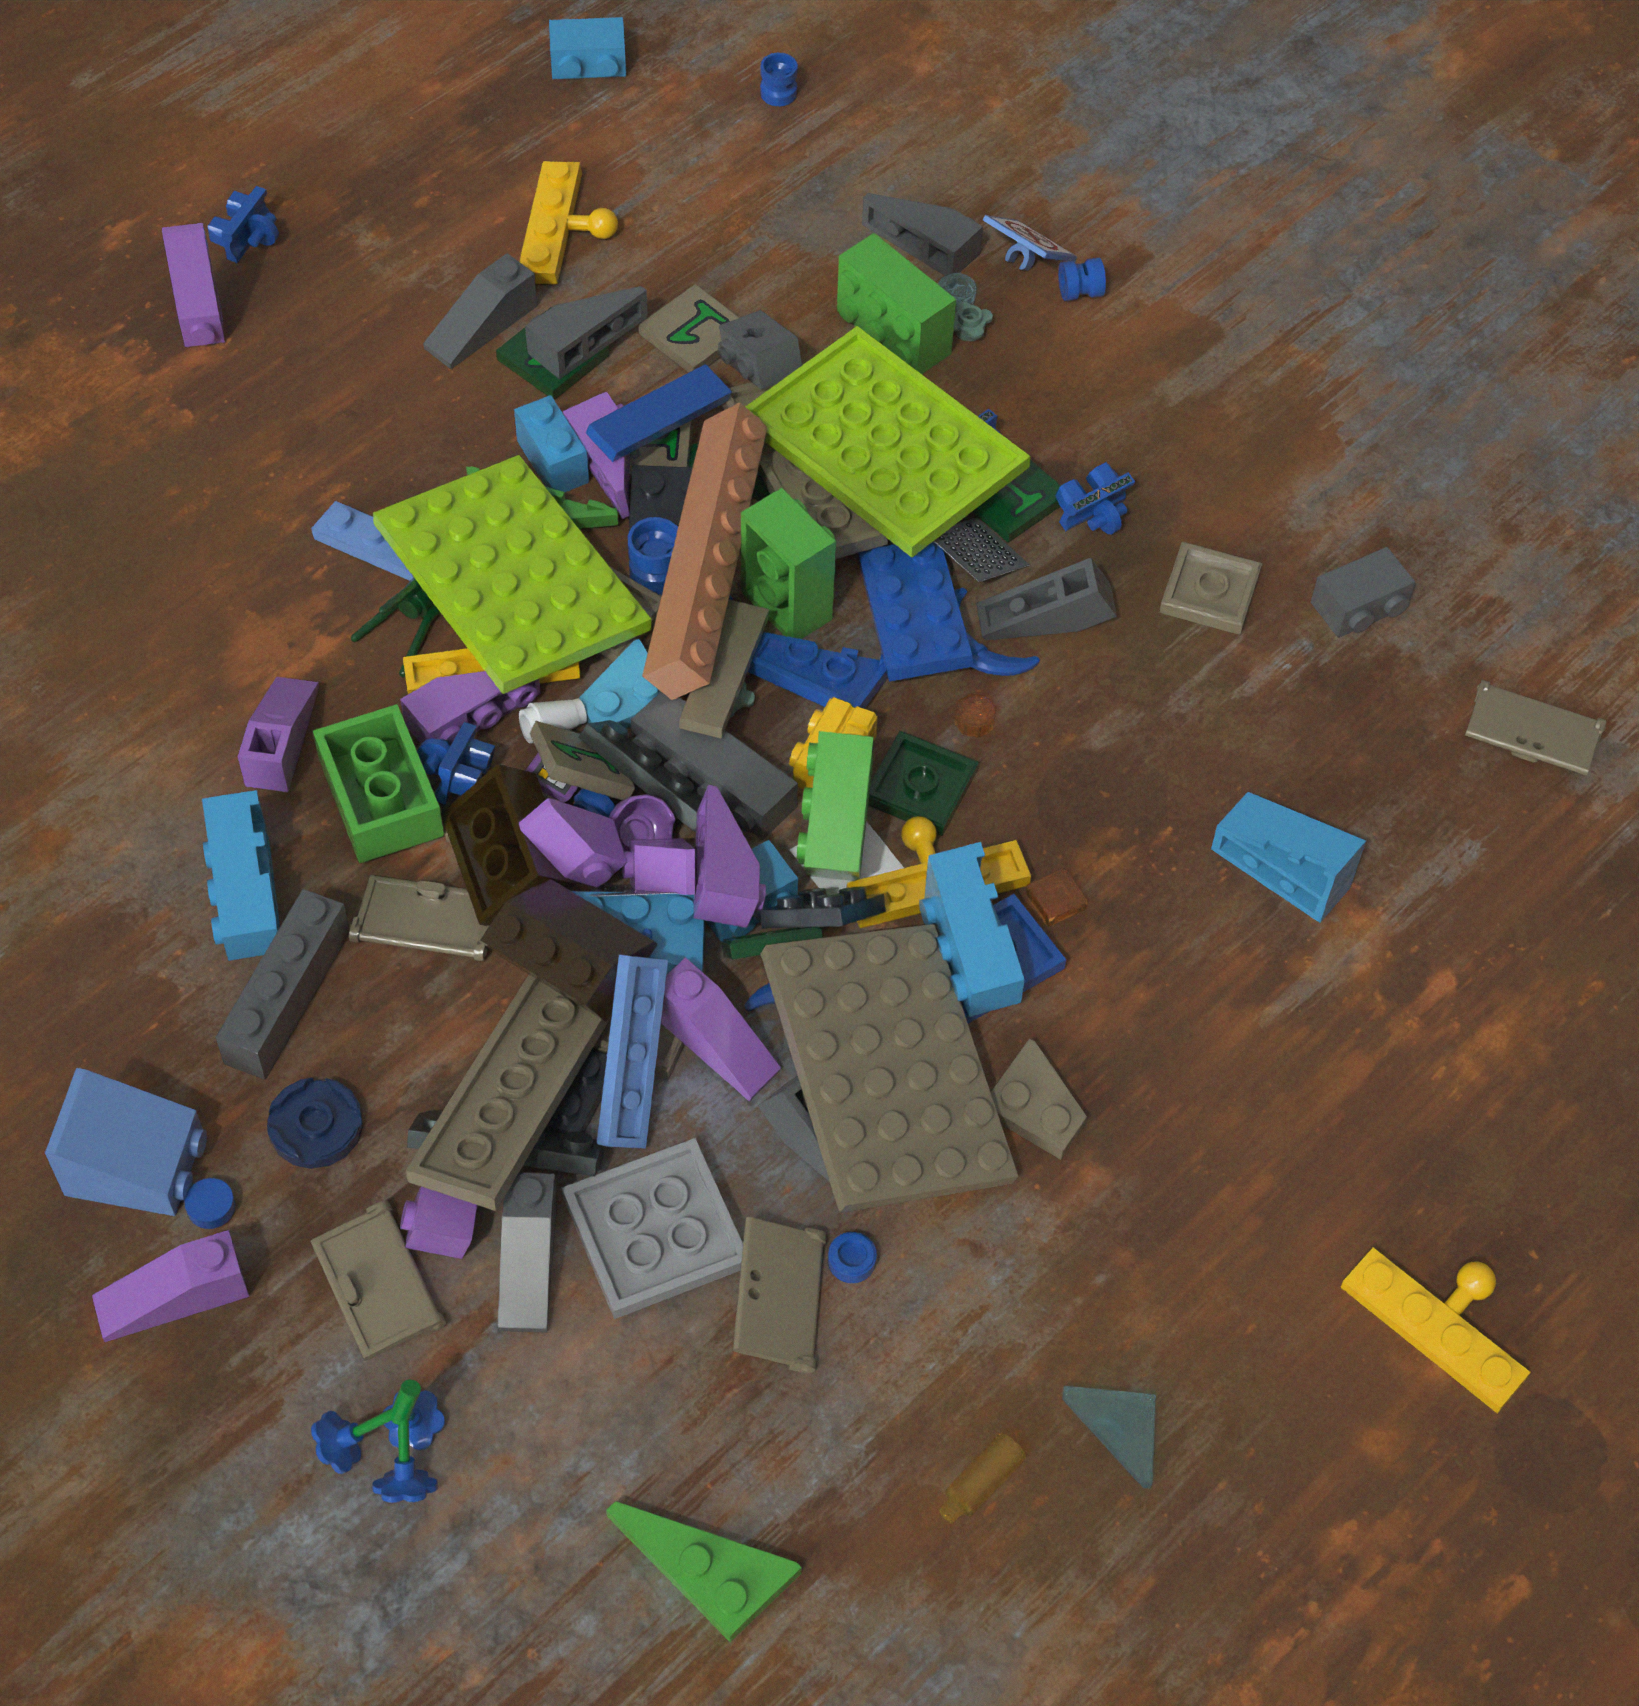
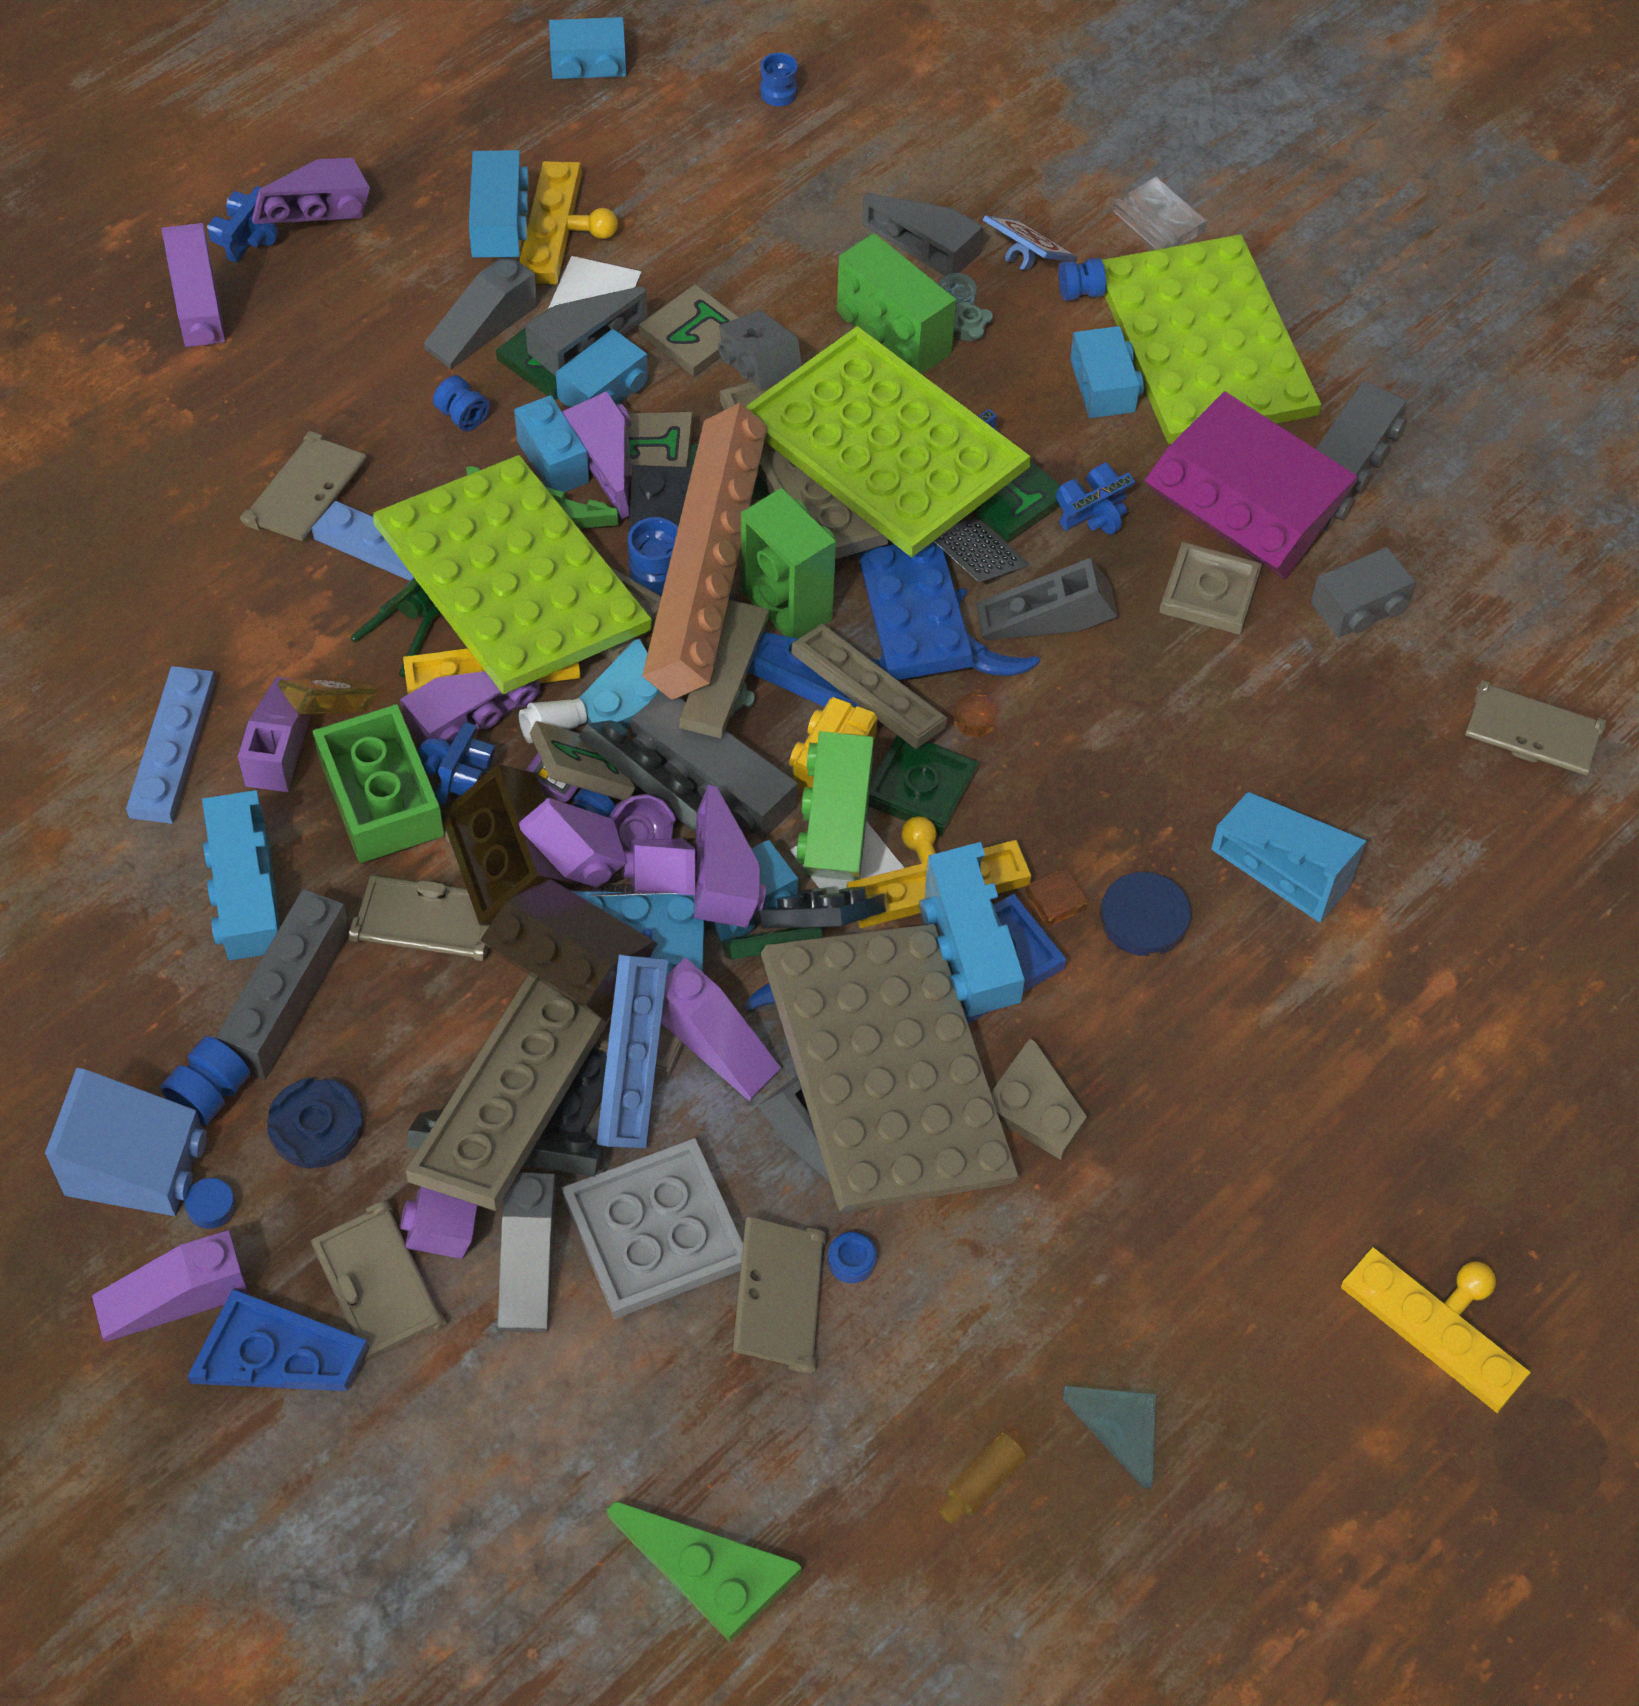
(171, 745): none -> medium blue plate
(210, 1074): none -> blue wheel
(275, 1349): none -> blue wing
(300, 491): none -> dark tan door
(314, 192): none -> medium lavender slope
(328, 695): none -> clear yellow slope
(410, 1422): blue plant -> none
(465, 406): none -> blue wheel
(498, 203): none -> dark azure wedge
(591, 278): none -> white sticker
(606, 365): none -> dark azure brick
(658, 412): blue tile -> none
(869, 685): none -> dark tan tile
(1105, 372): none -> dark azure brick
(1145, 913): none -> dark blue tile
(1159, 215): none -> clear plate
(1206, 328): none -> lime plate
(1251, 483): none -> magenta slope
(1362, 436): none -> dark grey brick

